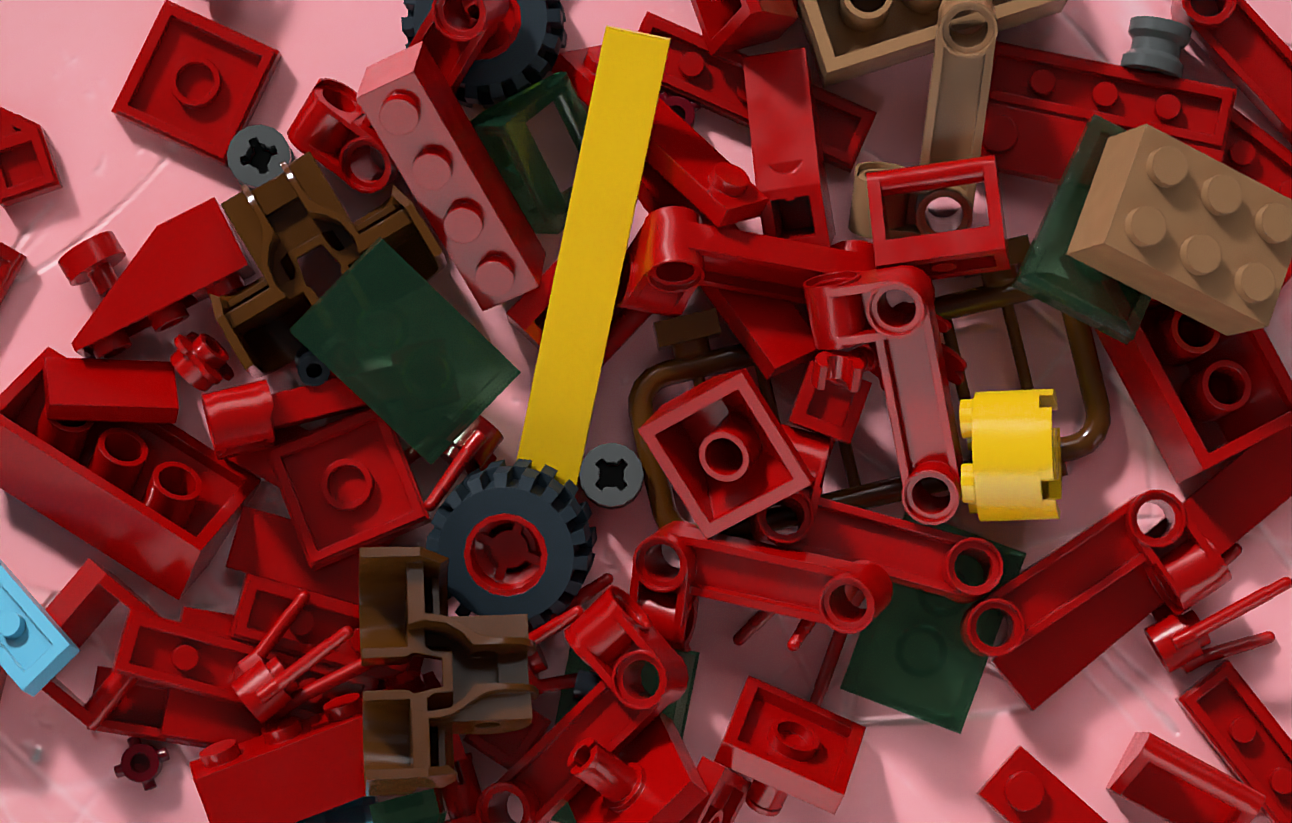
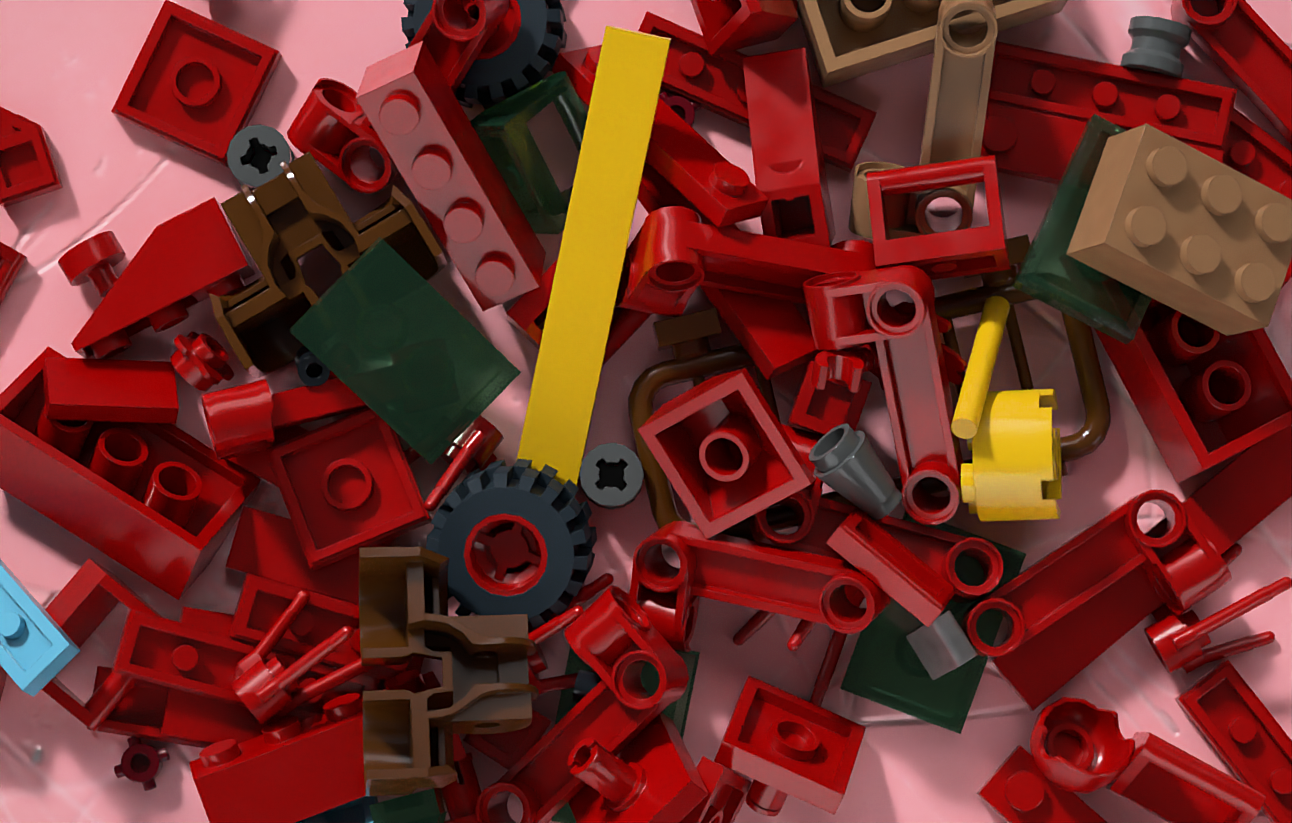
(854, 470): none -> dark grey cone
(892, 567): none -> red tile
(941, 645): none -> flat silver piece
(980, 367): none -> yellow bar
(1079, 745): none -> red hair

